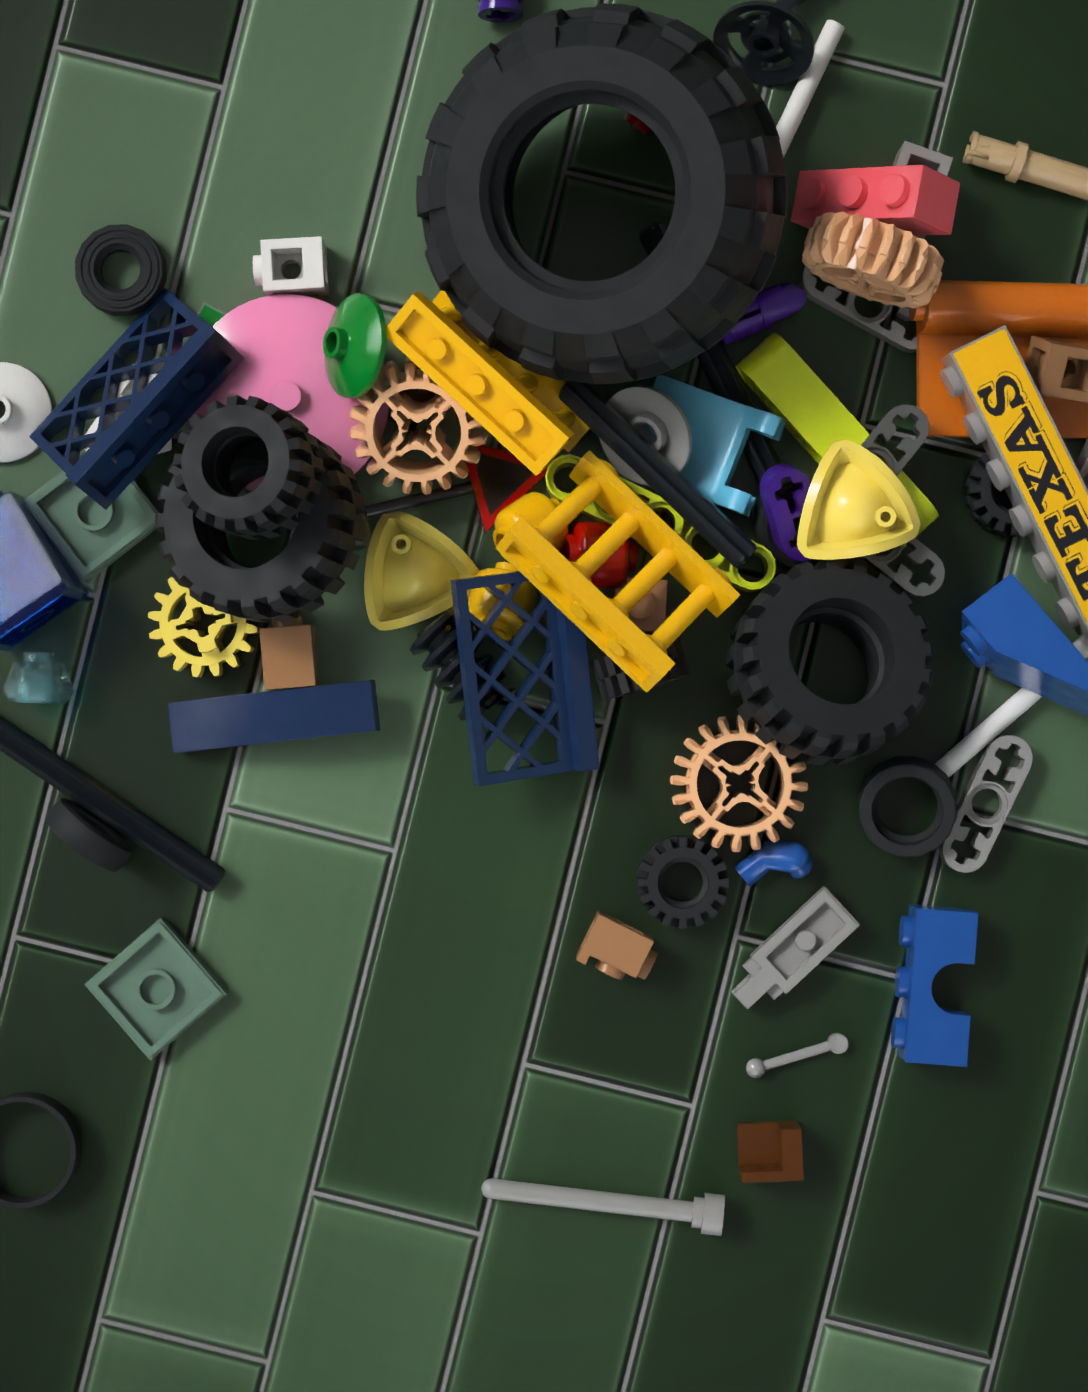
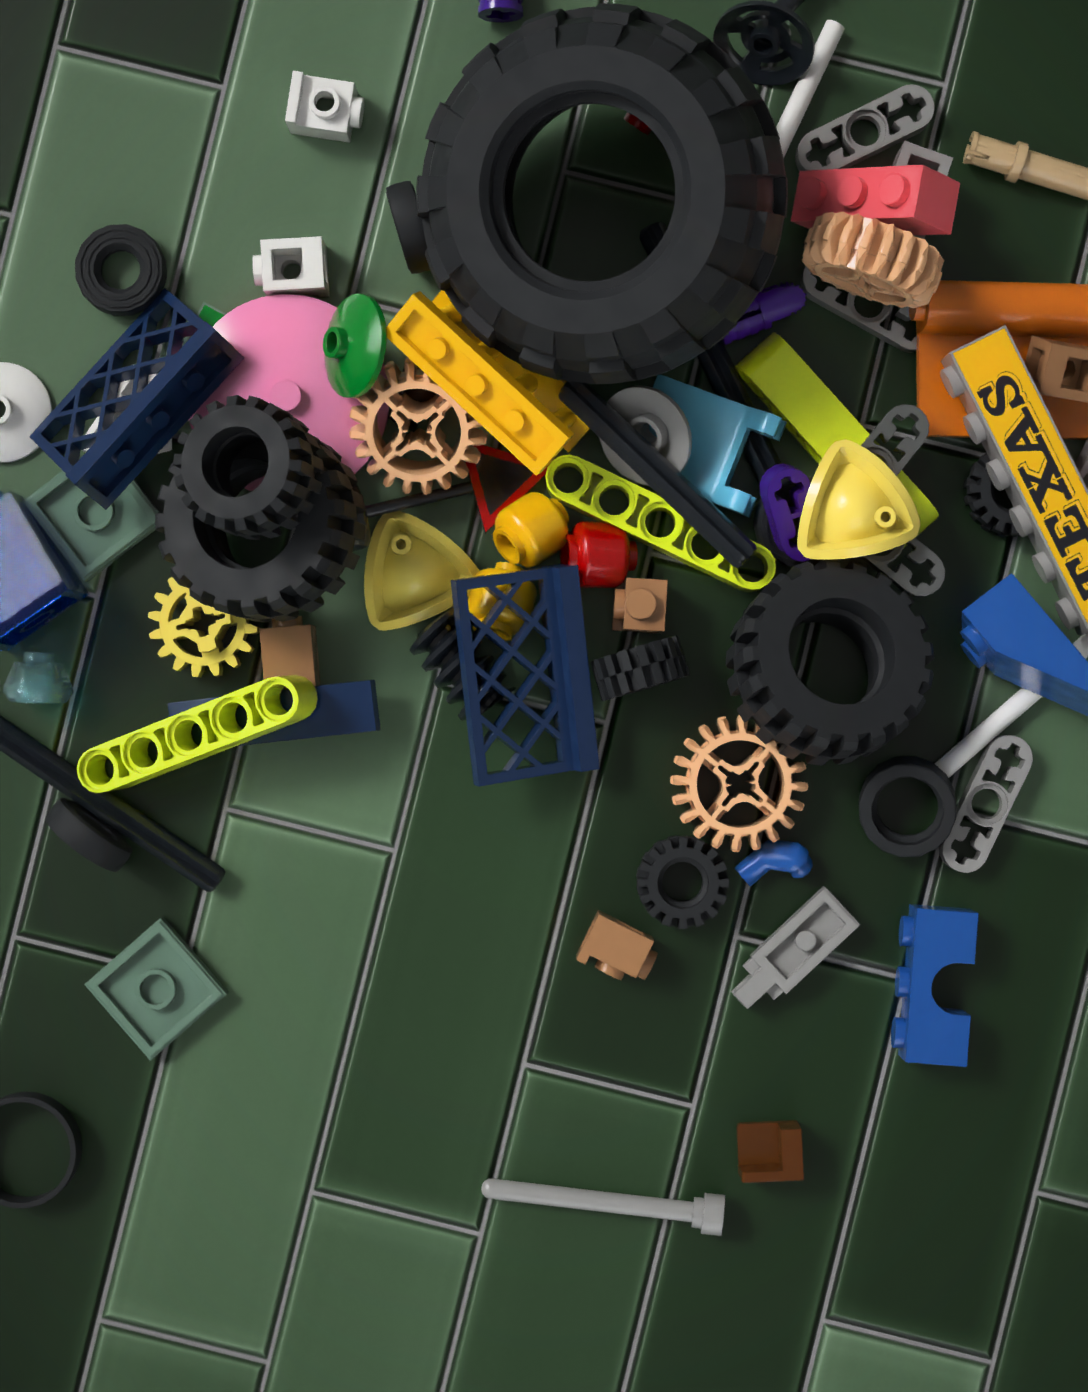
(175, 740): none -> neon yellow beam
(335, 124): none -> white brick
(408, 226): none -> black tyre
(604, 618): yellow fence -> none
(836, 1043): light grey hinge -> none
(903, 128): none -> light grey beam

